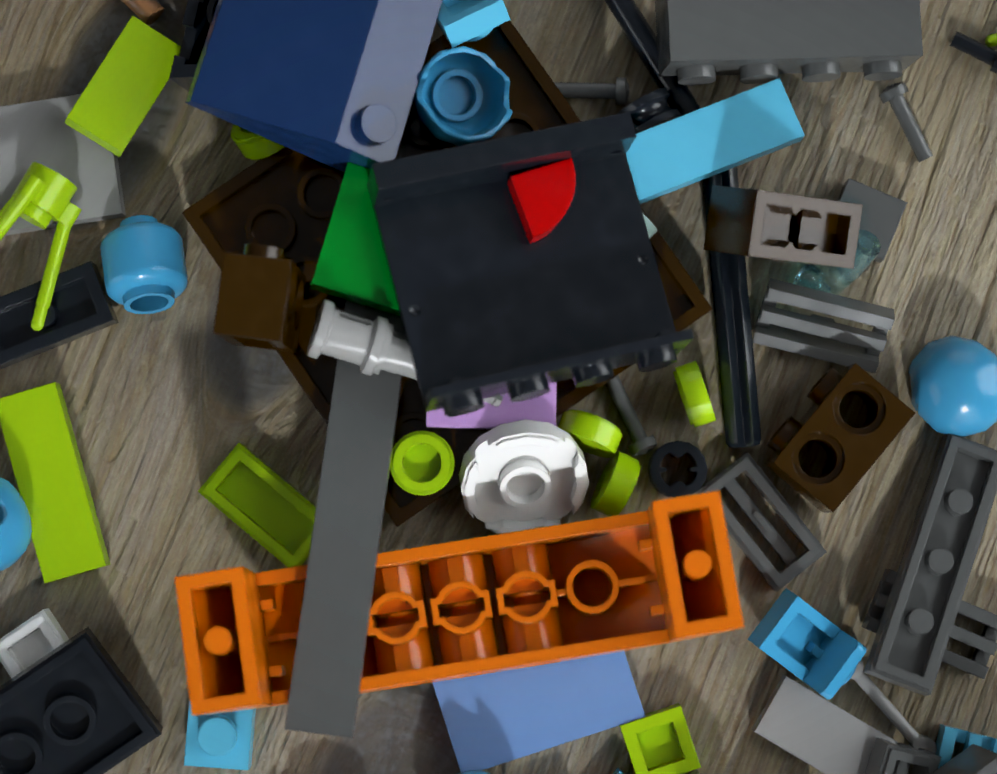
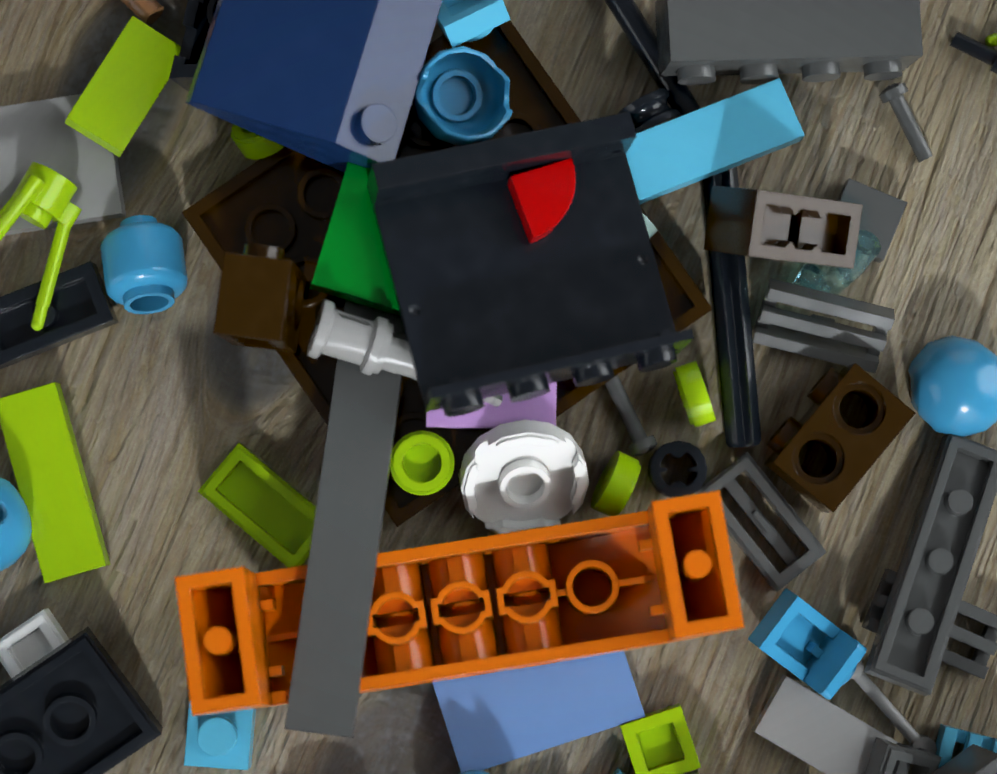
(591, 432): lime tile -> none
(617, 91): dark grey piece -> none

